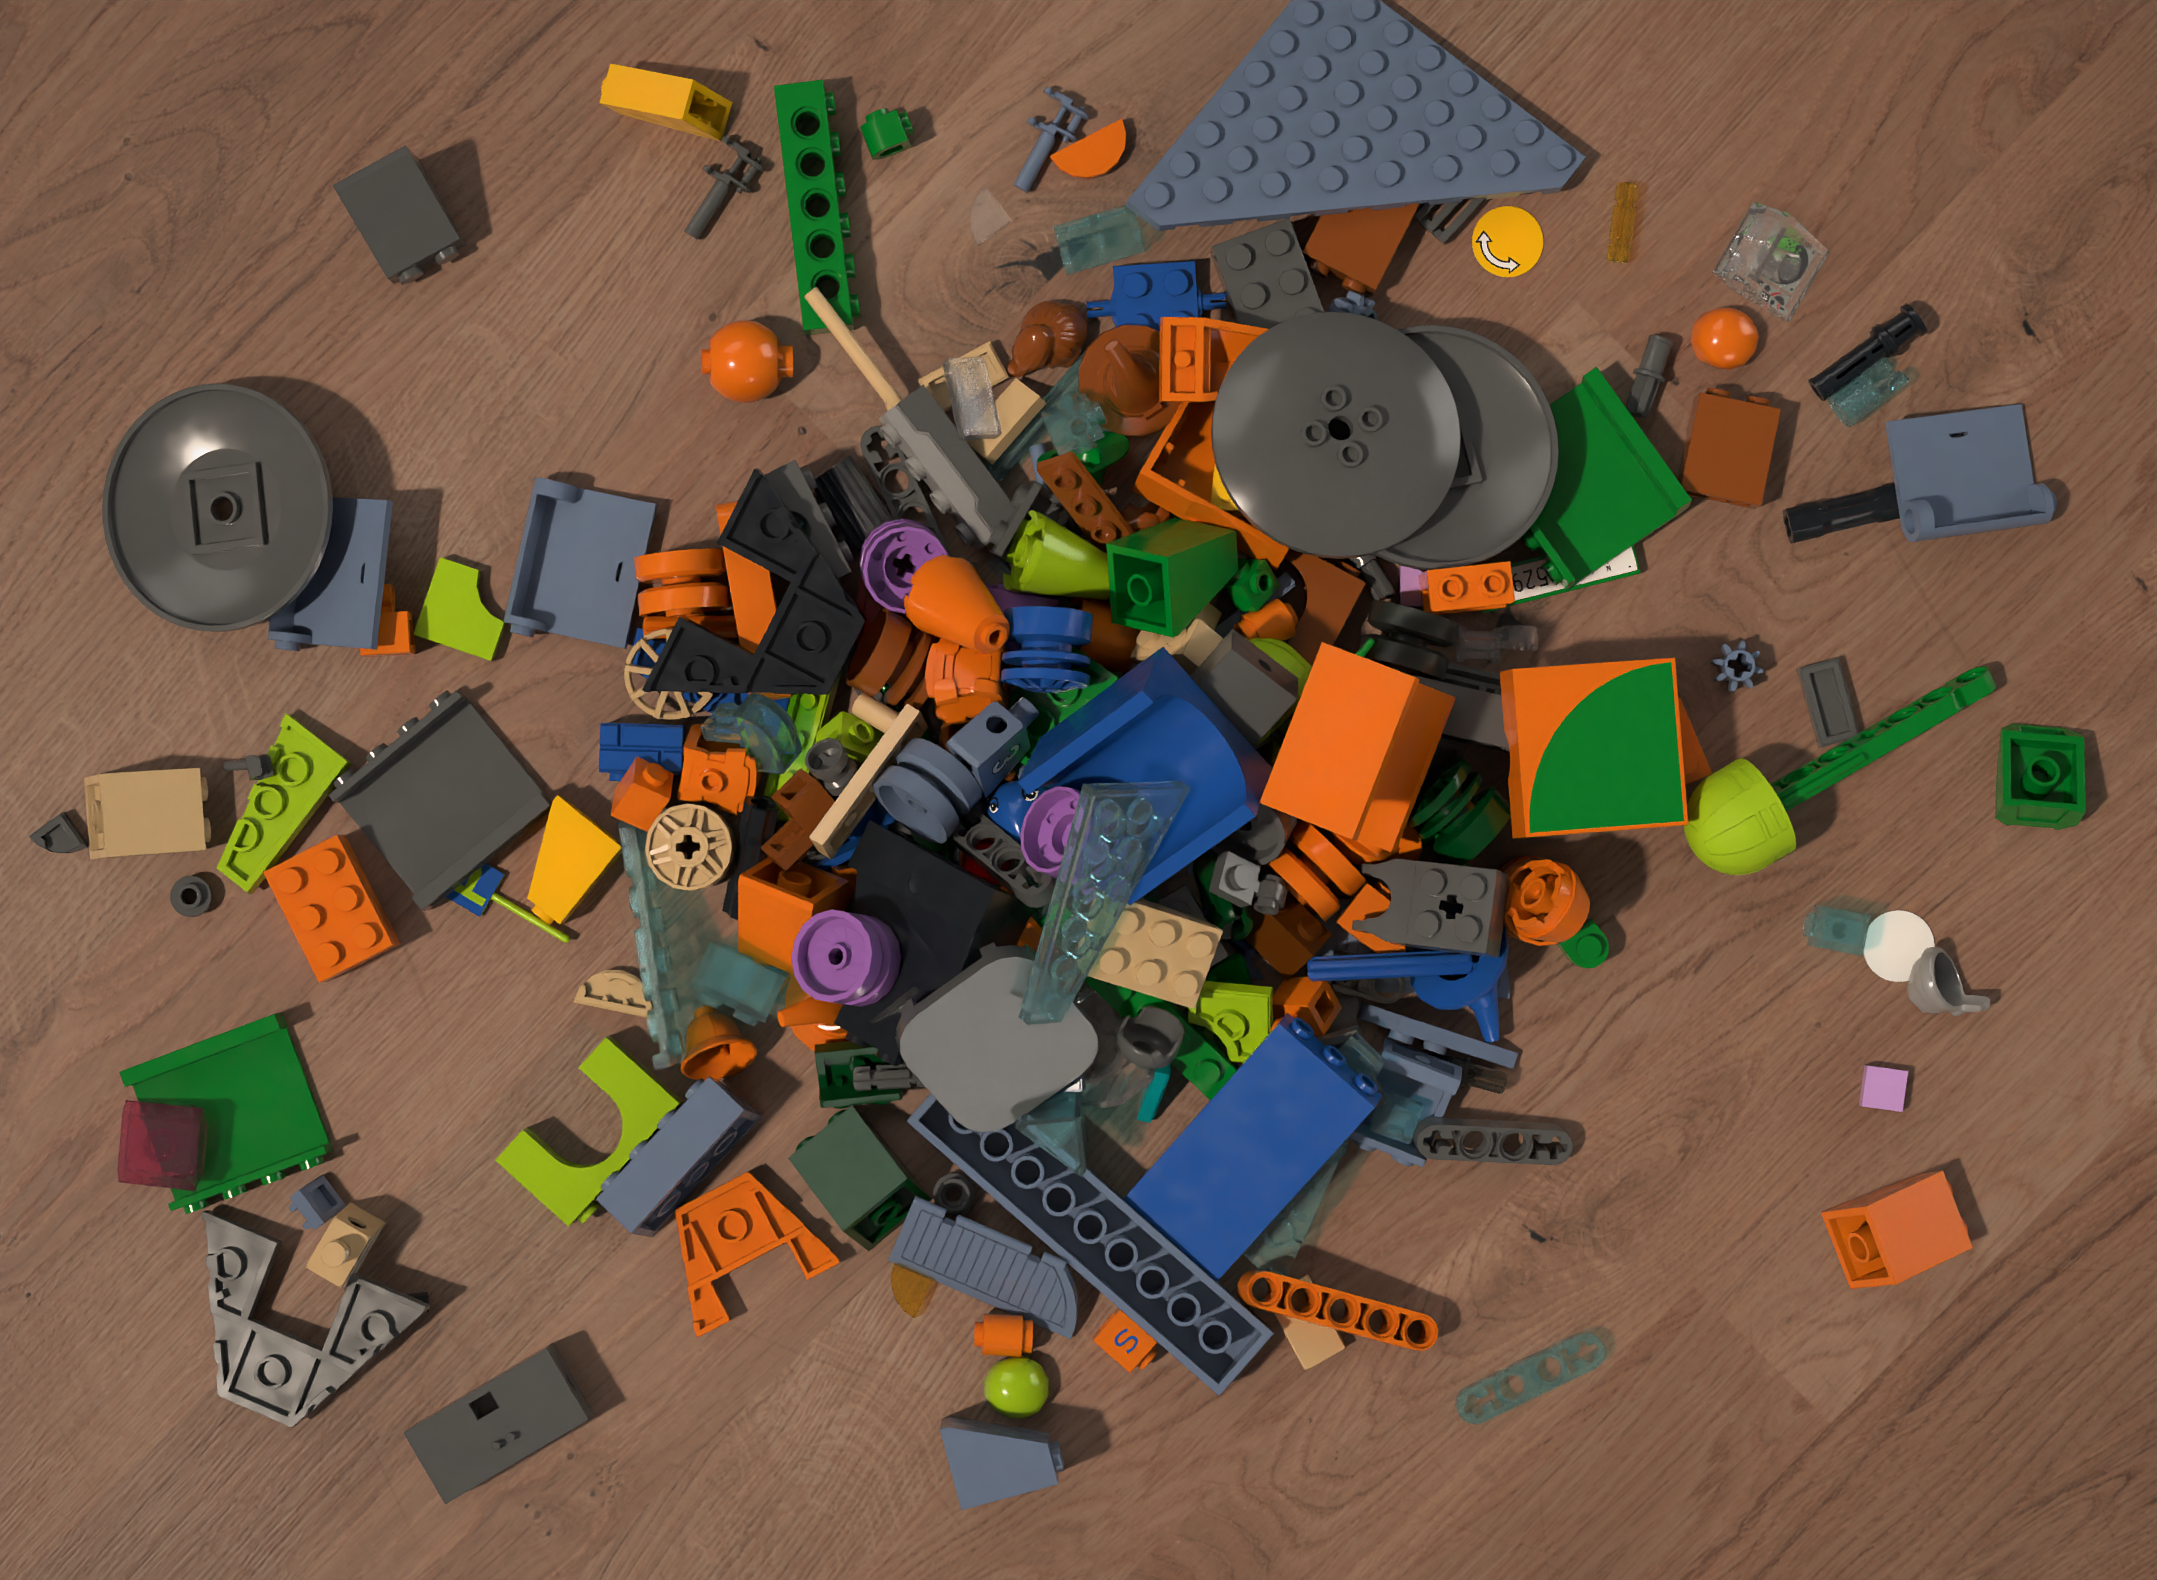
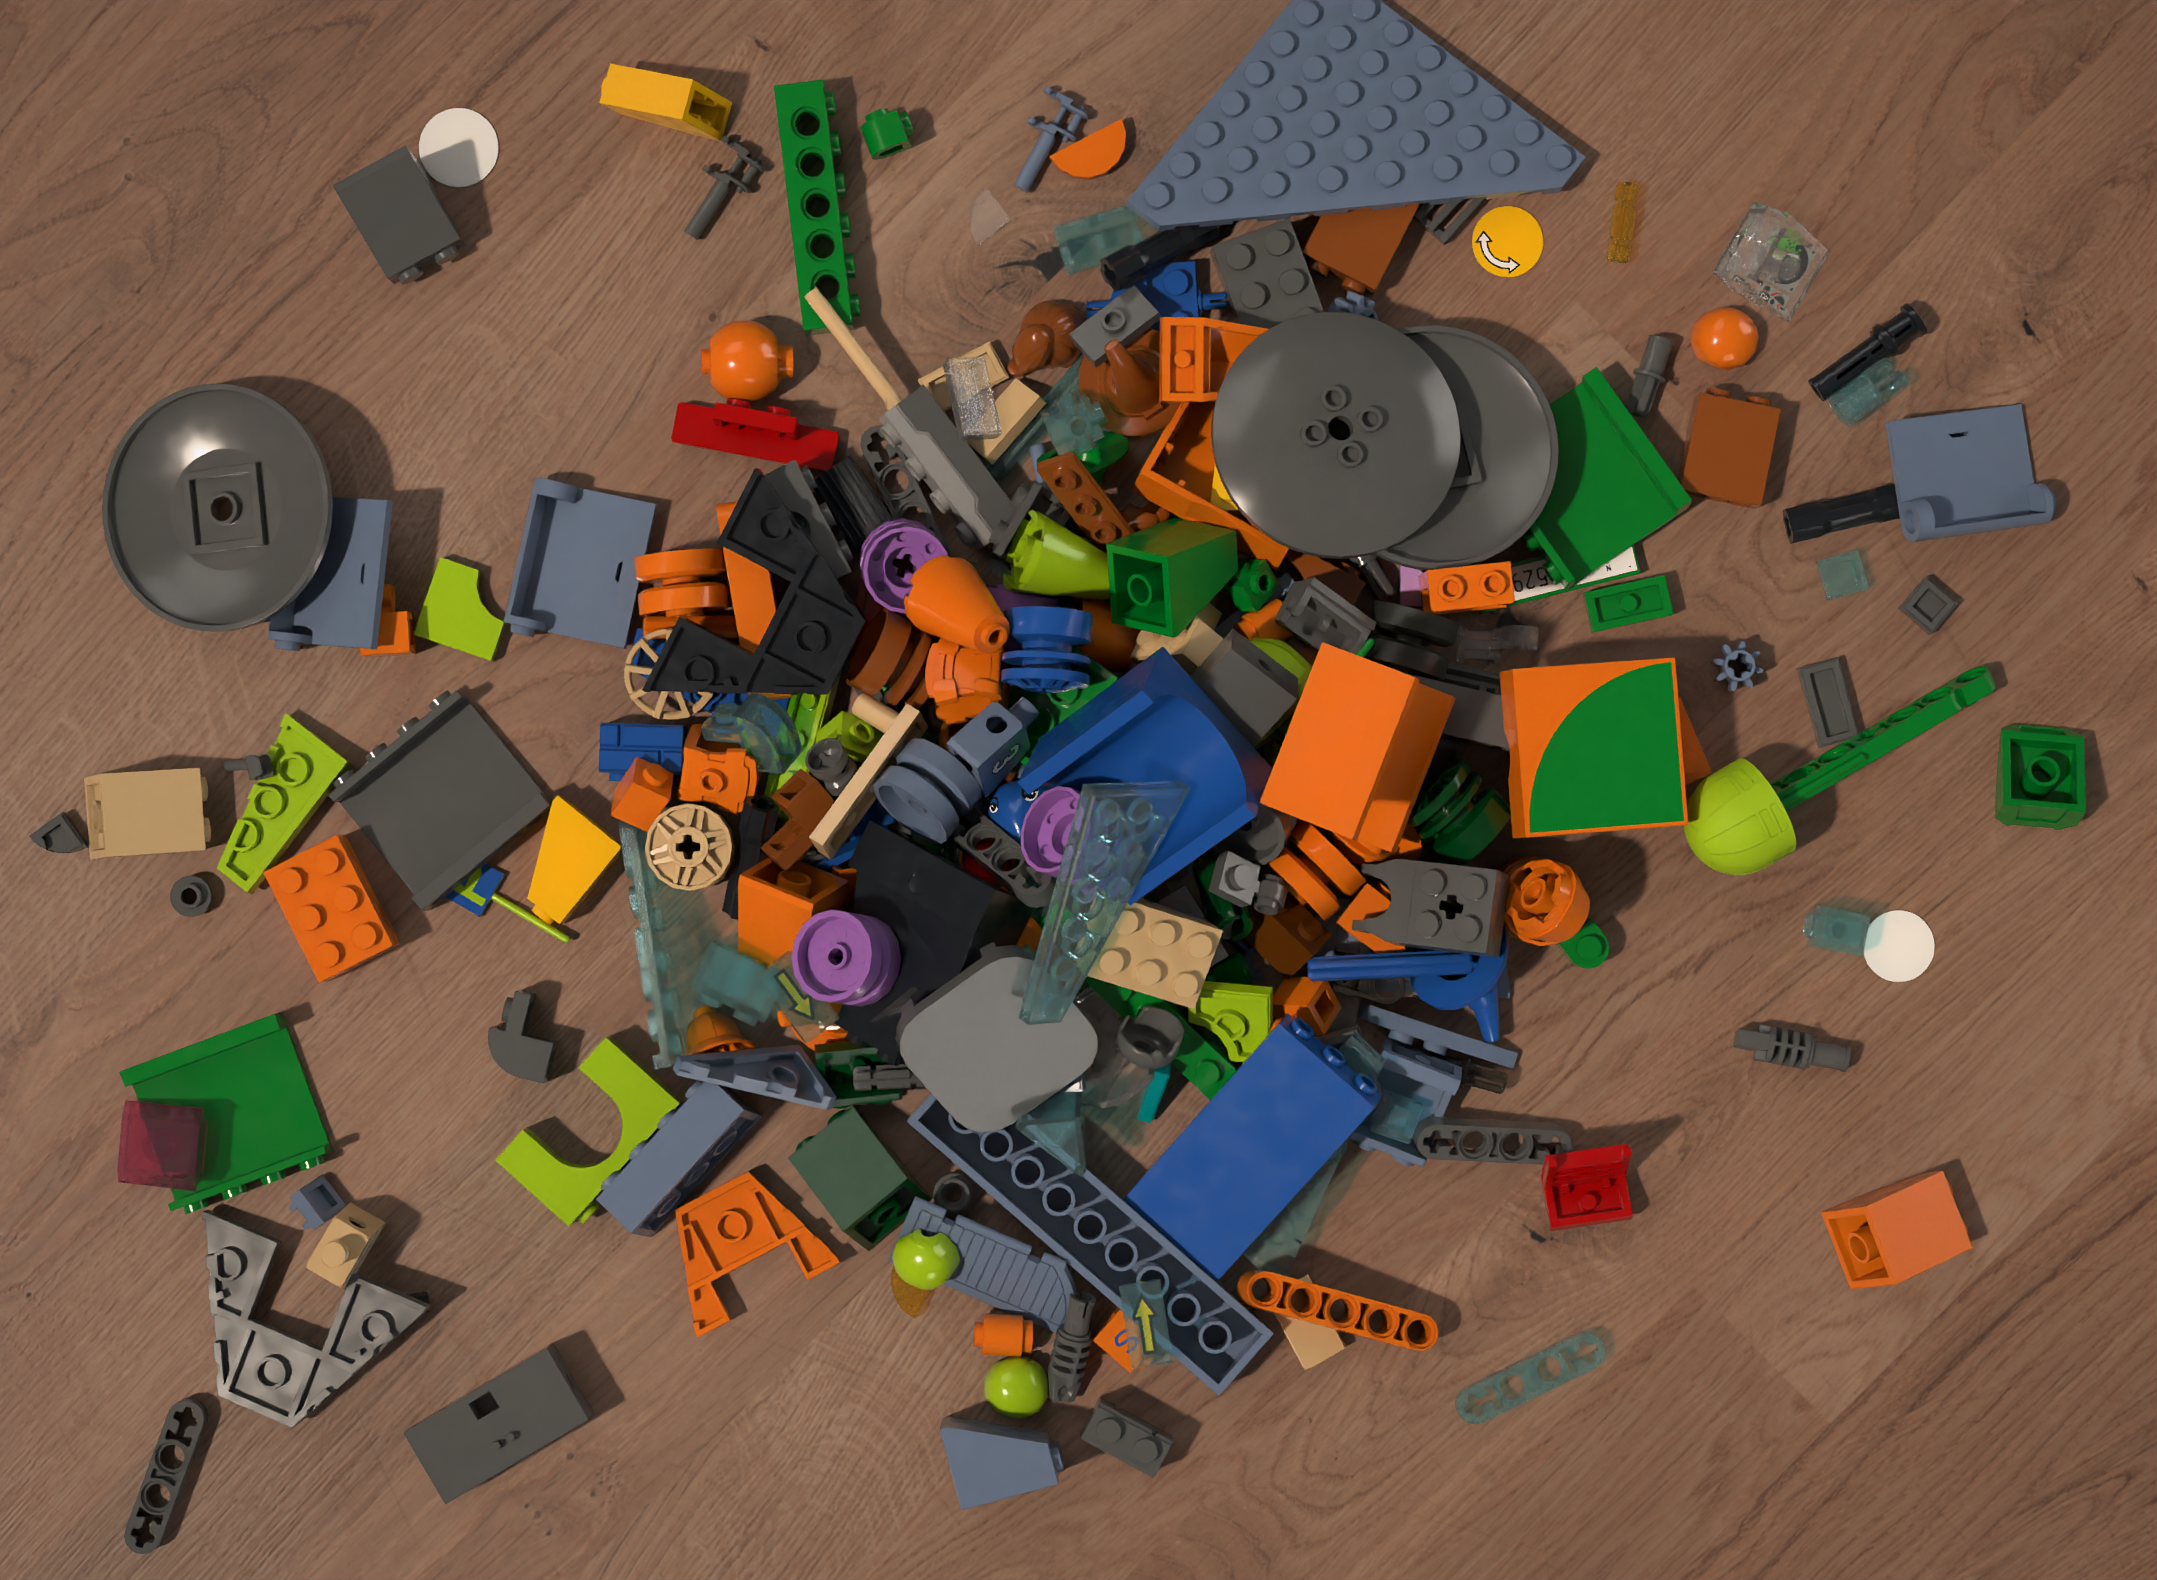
(168, 1476): none -> dark grey beam
(458, 147): none -> white sticker
(514, 1049): none -> dark grey brick
(614, 991): tan tile -> none
(754, 434): none -> red bracket
(769, 1071): none -> sand blue wing
(802, 1011): none -> clear light blue tile
(925, 1260): none -> lime hair
(1071, 1349): none -> dark grey hinge
(1120, 320): none -> dark grey plate
(1126, 1437): none -> dark grey brick
(1136, 260): none -> black axle
(1145, 1323): none -> clear light blue tile
(1321, 615): none -> dark grey hinge
(1587, 1187): none -> red plate
(1628, 603): none -> green plate
(1791, 1048): none -> dark grey hinge
(1842, 575): none -> clear light blue tile
(1883, 1088): lavender tile -> none
(1928, 605): none -> dark grey tile
(1938, 988): light grey hat -> none

